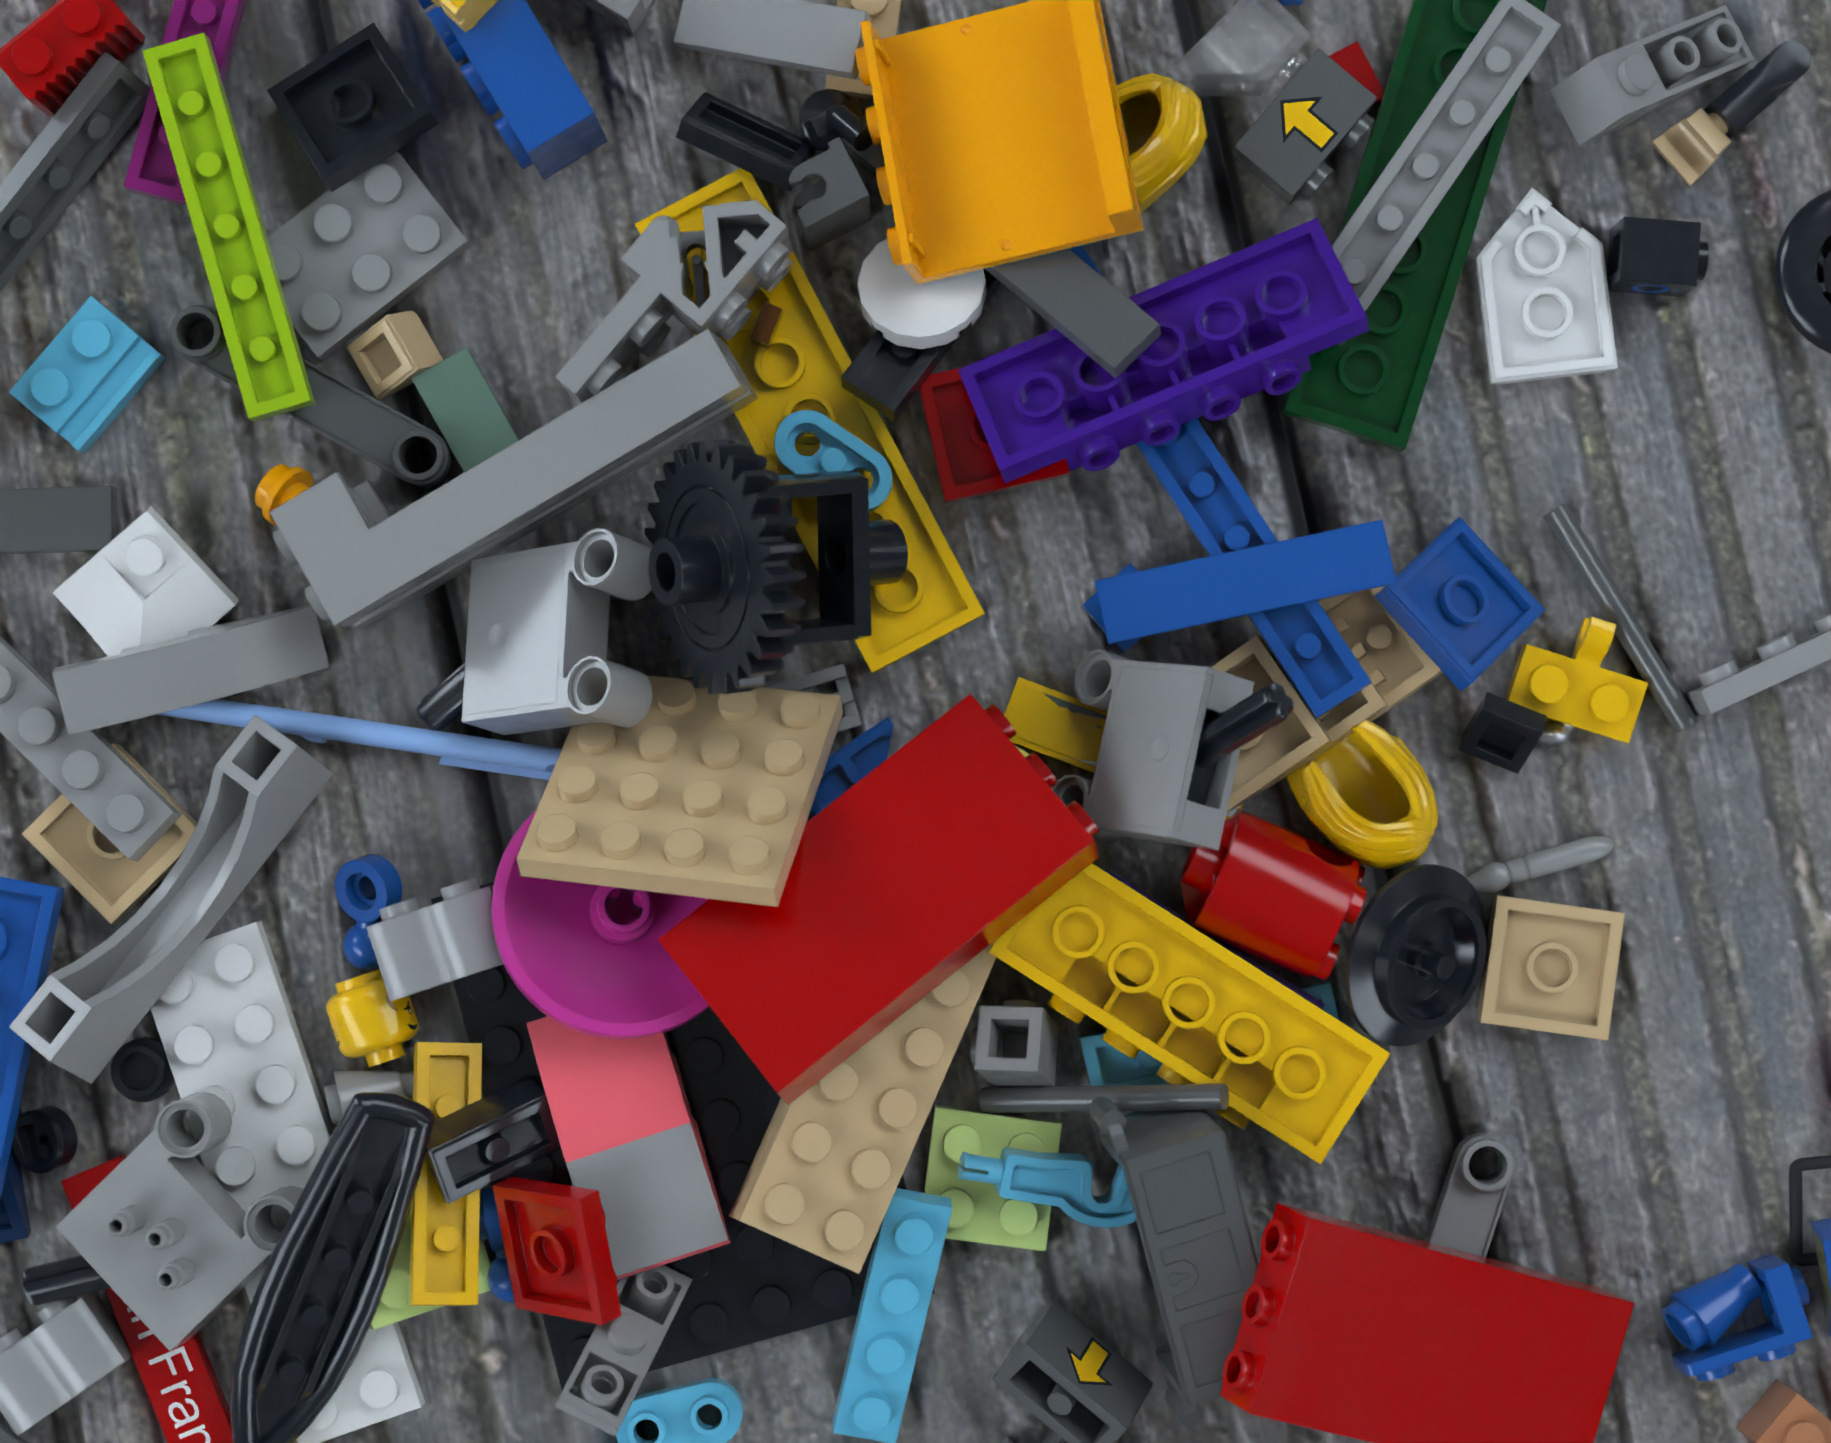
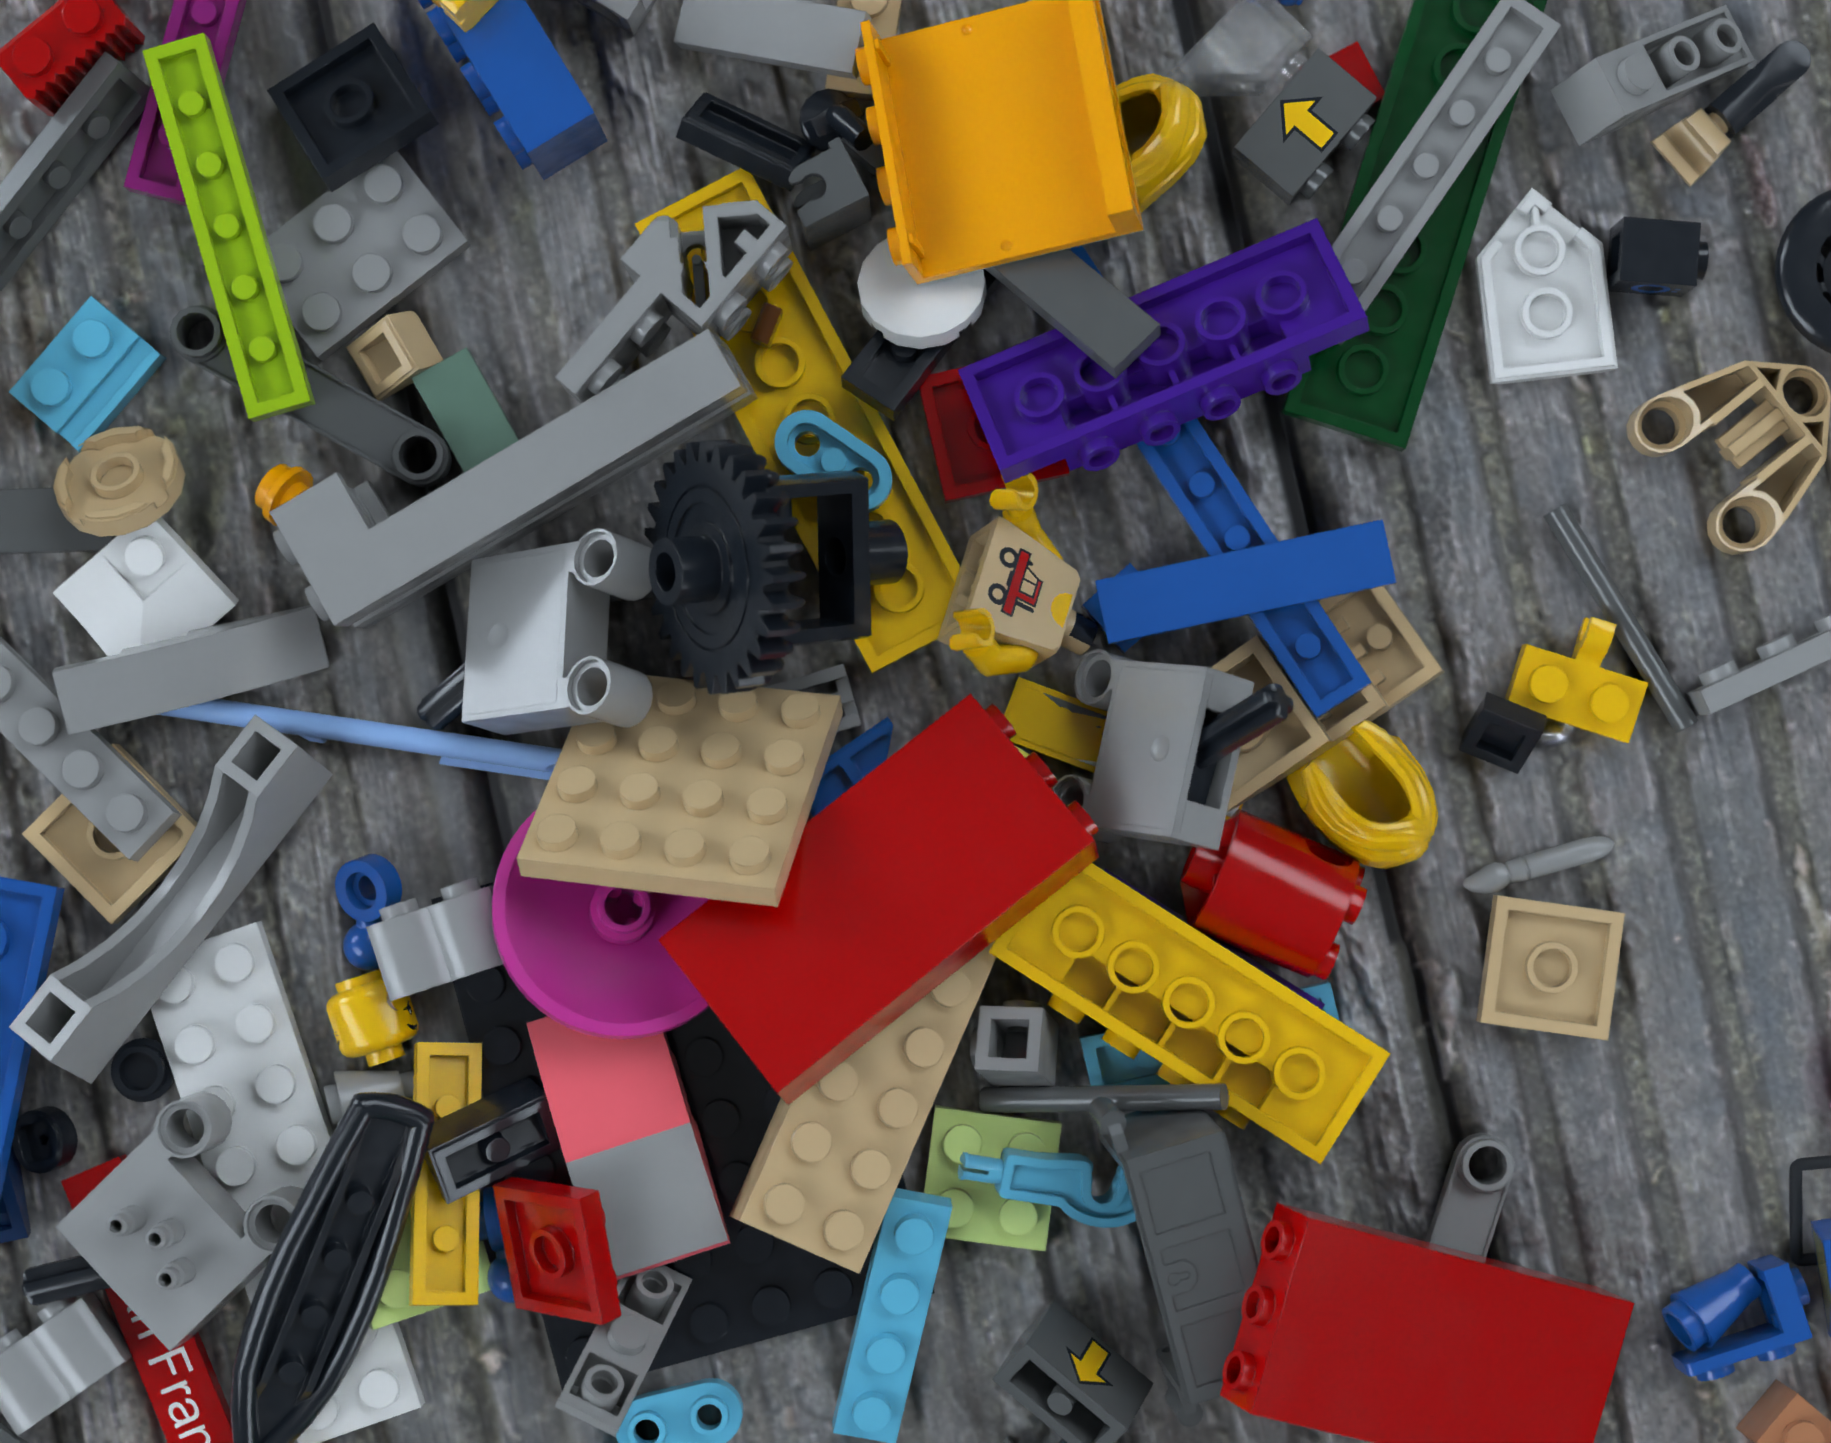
(119, 481): none -> tan tile
(1014, 591): none -> torso
(1415, 955): black piece -> none
(1460, 603): blue tile -> none
(1782, 480): none -> tan connector

